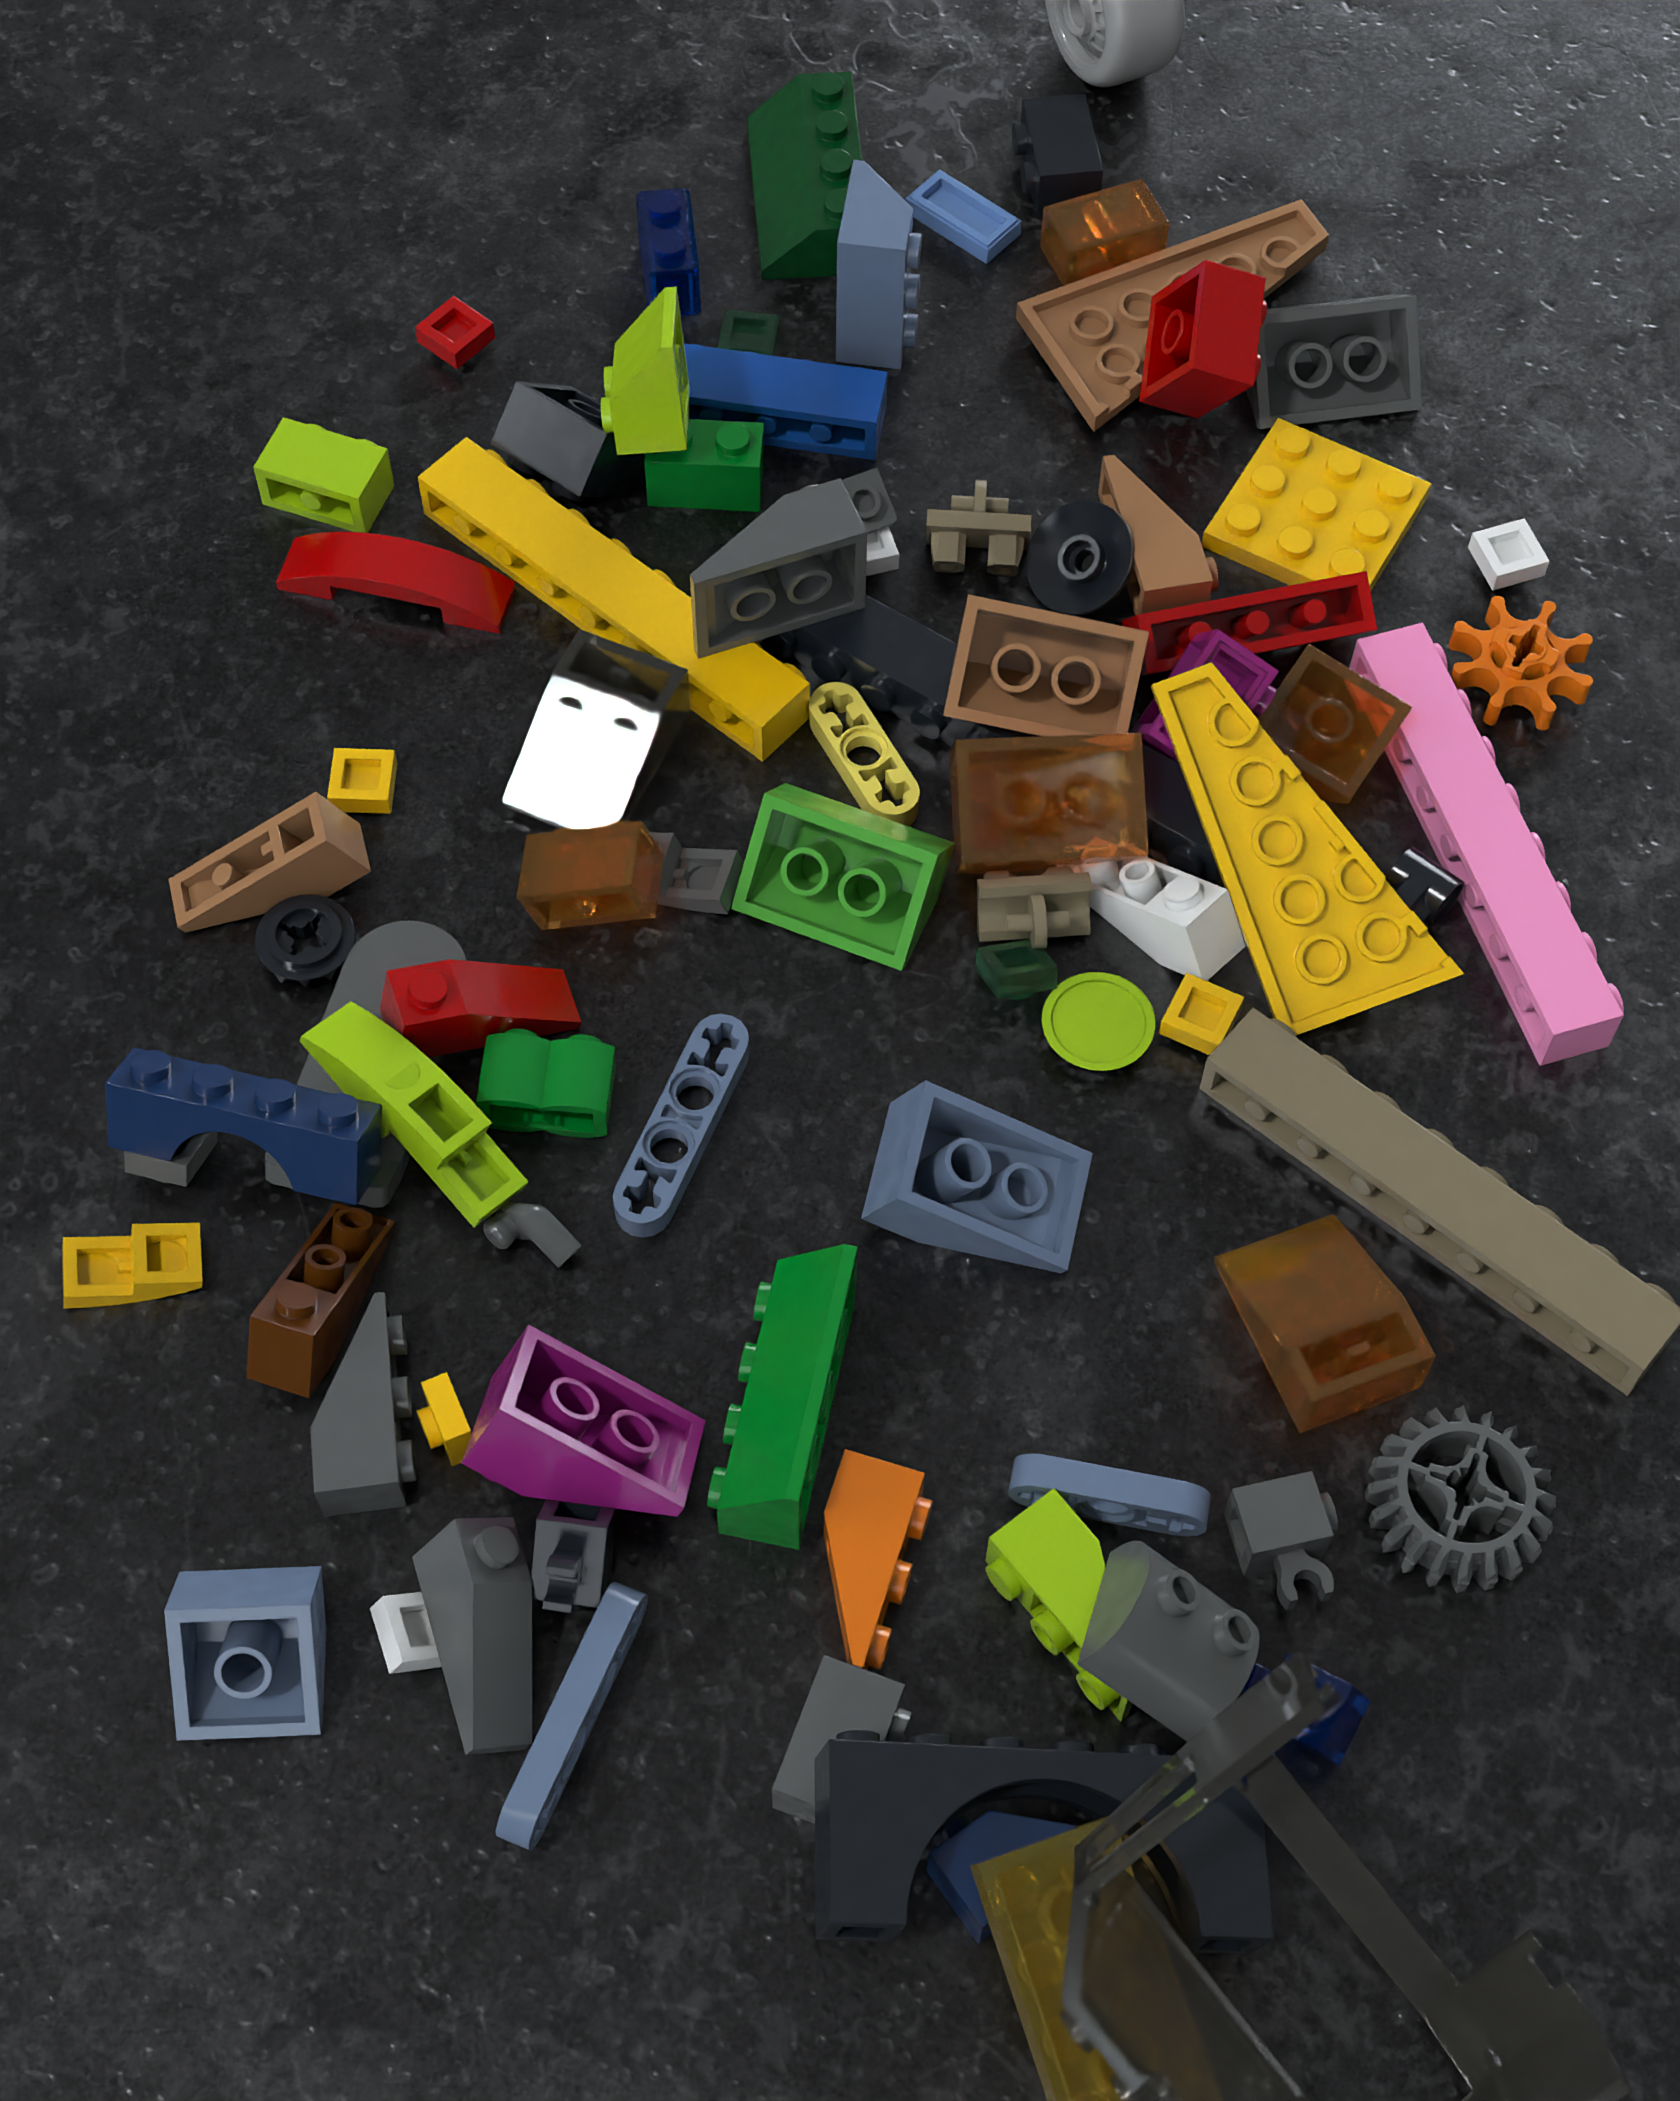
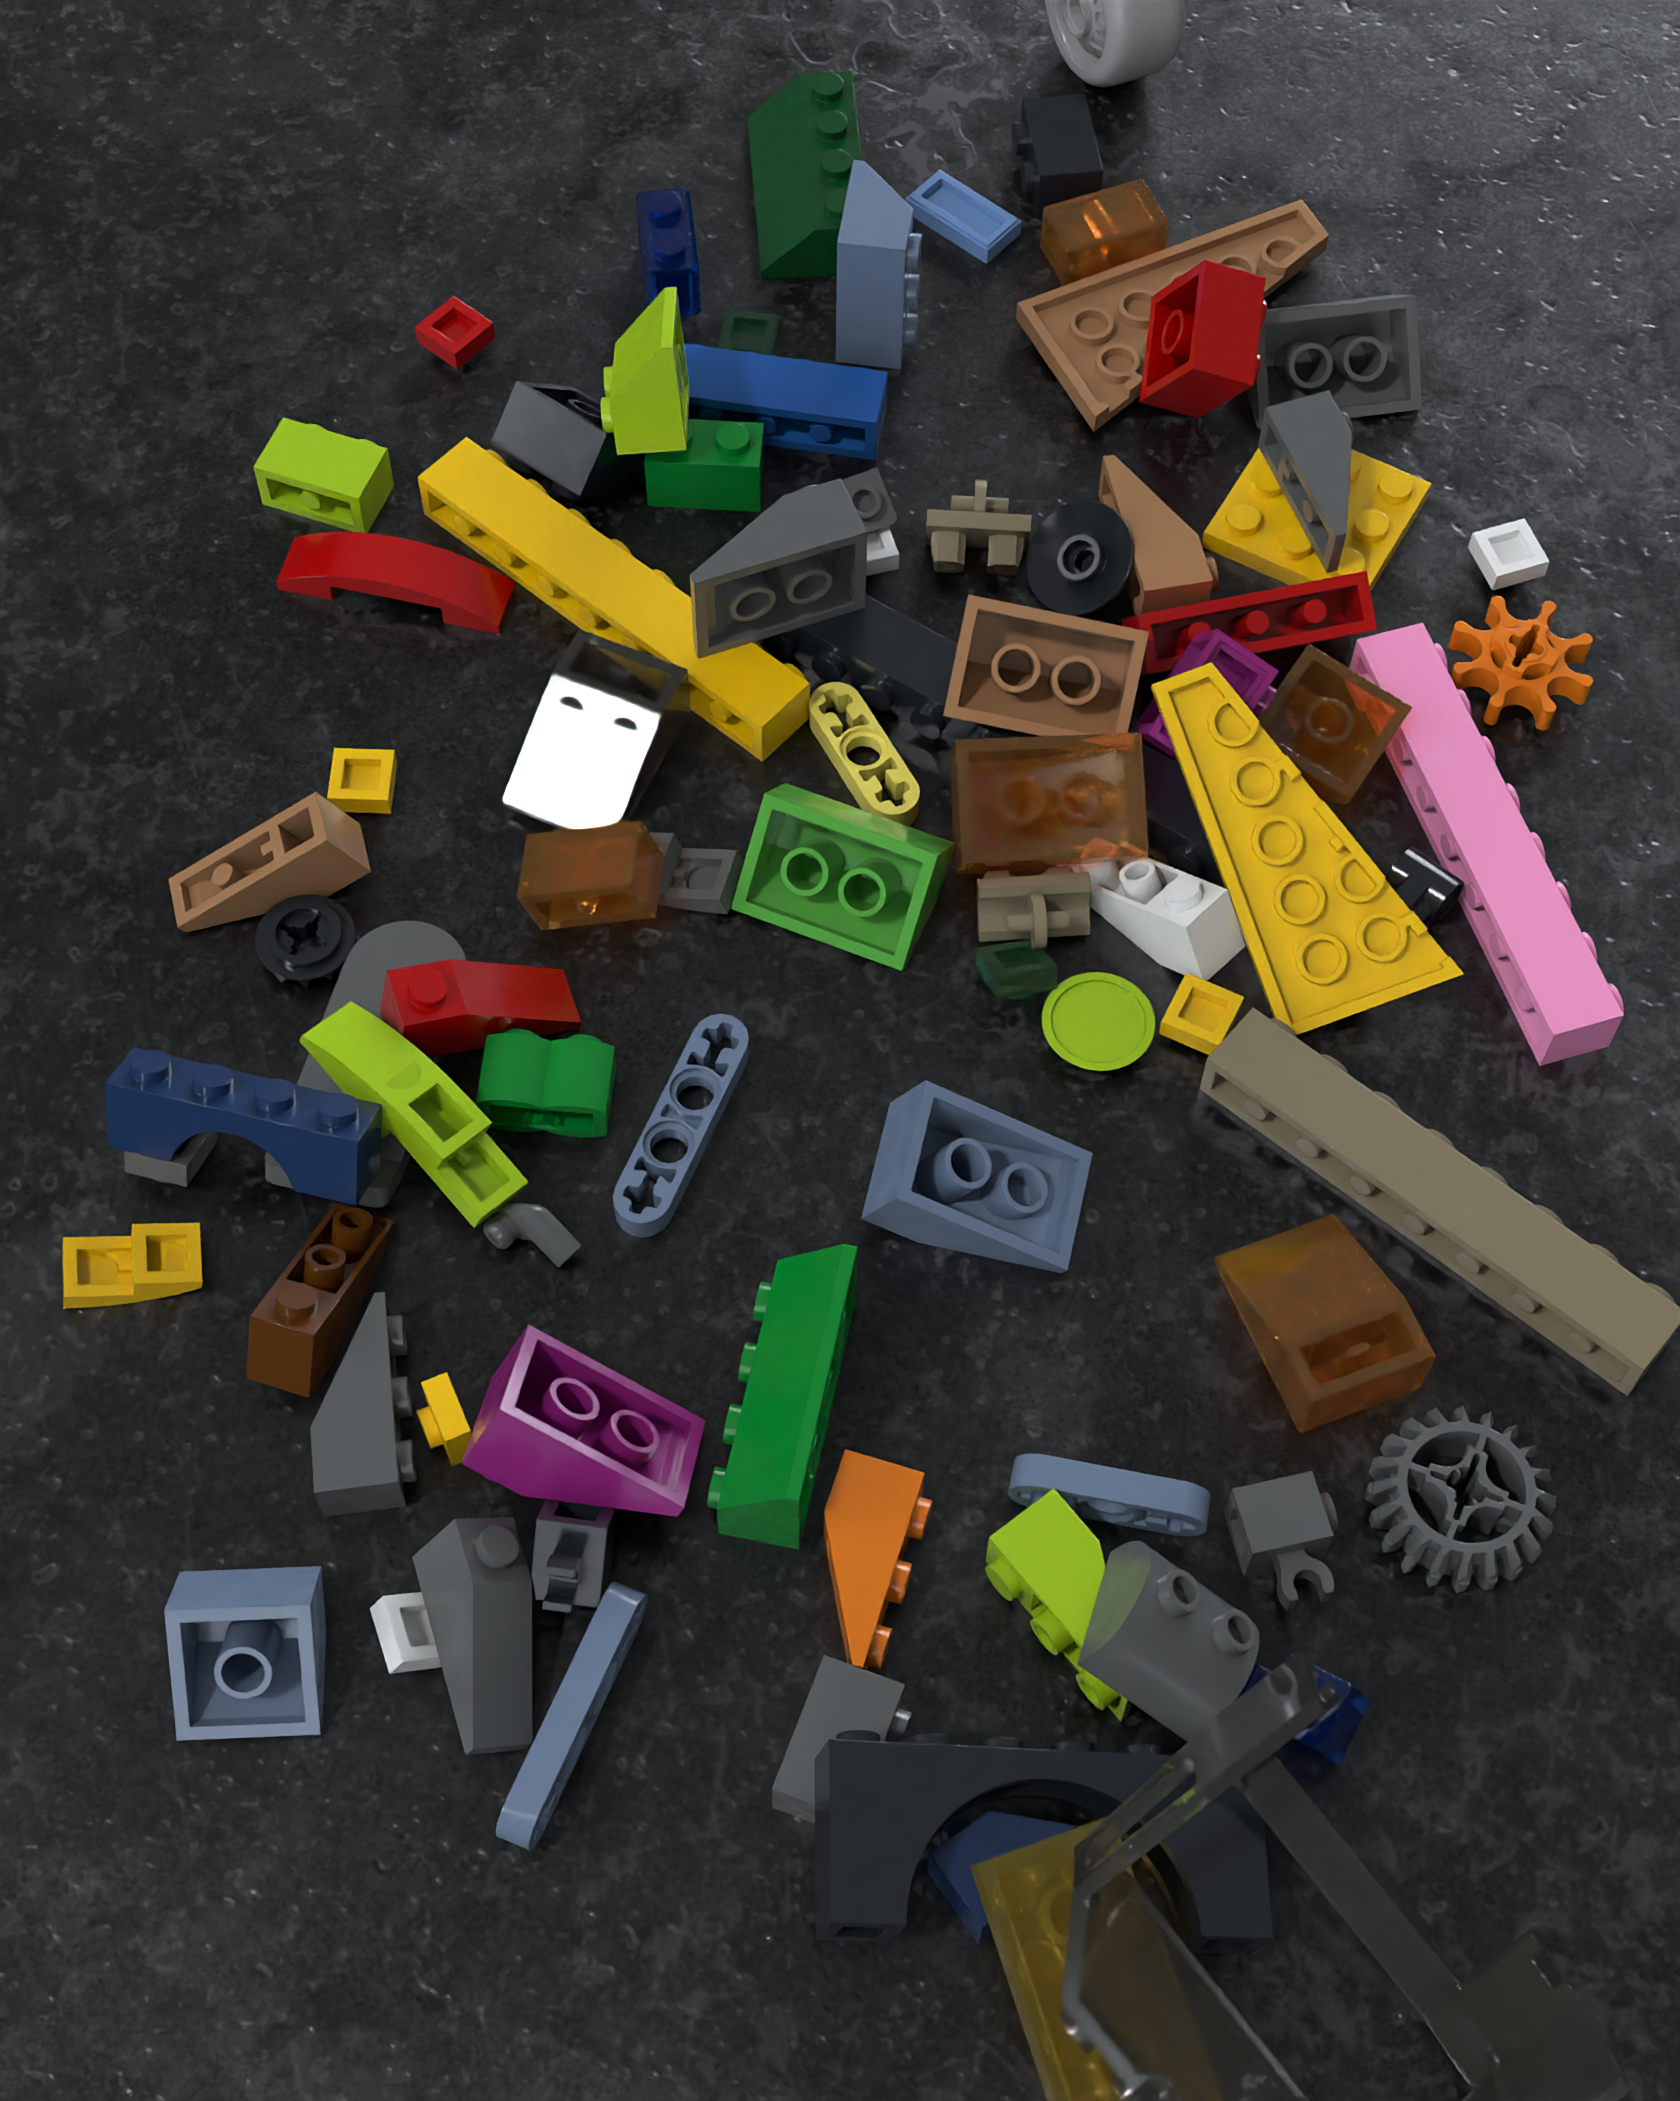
(1310, 457): none -> dark grey slope

